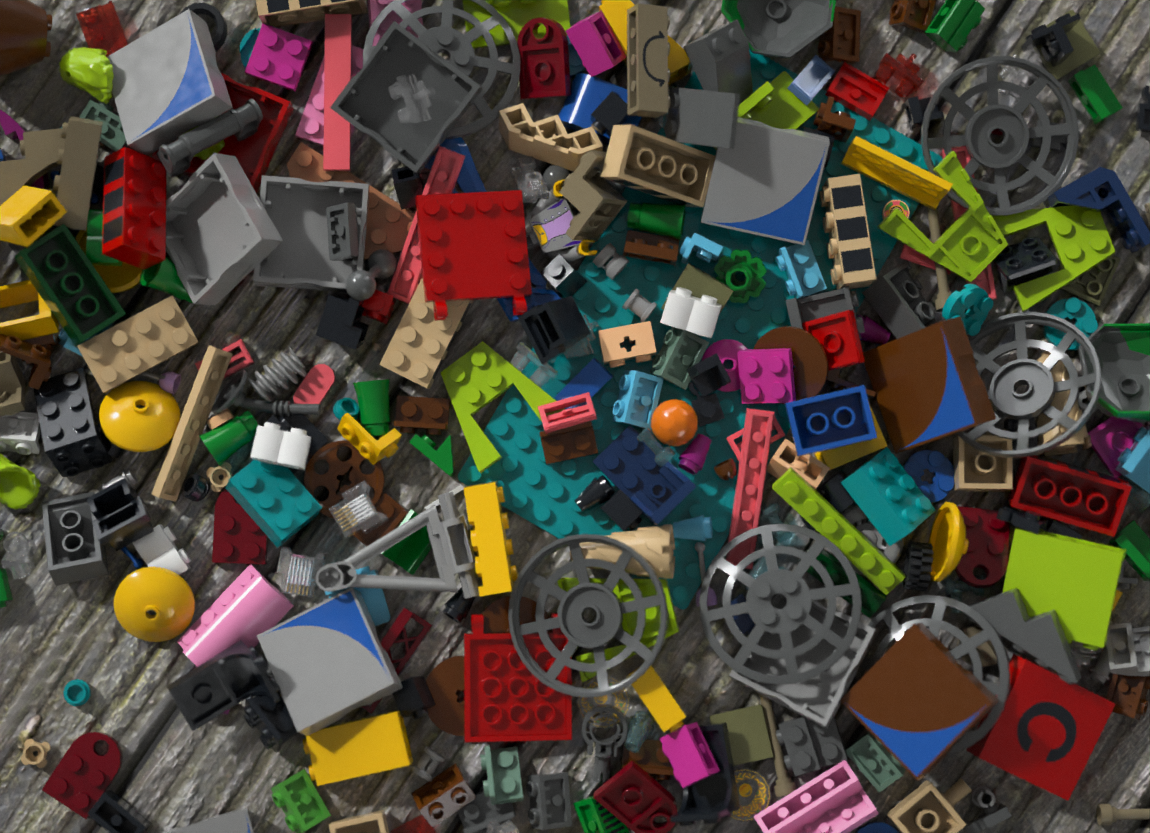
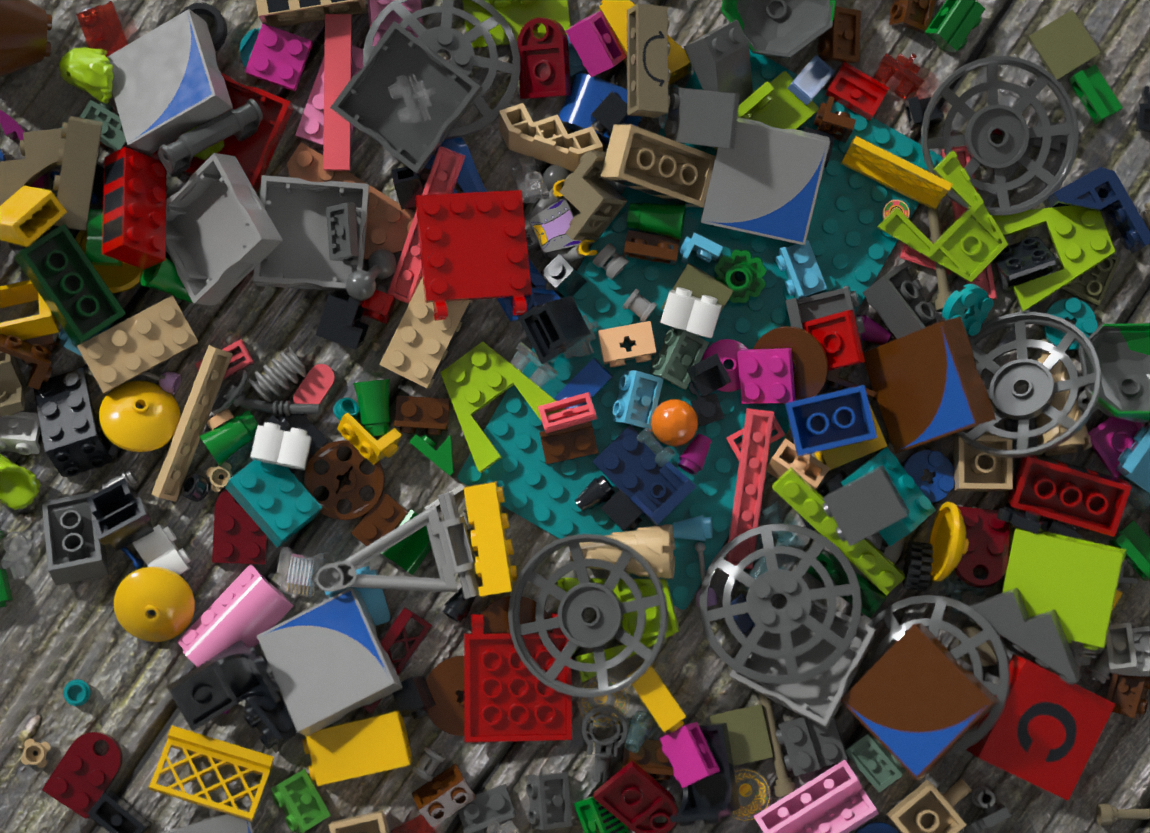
(219, 751): none -> yellow fence
(357, 511): clear piece -> none
(503, 774): sand green bracket -> none
(726, 469): reddish brown hinge -> none
(847, 232): brick -> none
(865, 506): none -> dark grey brick
(1053, 39): black bracket -> none

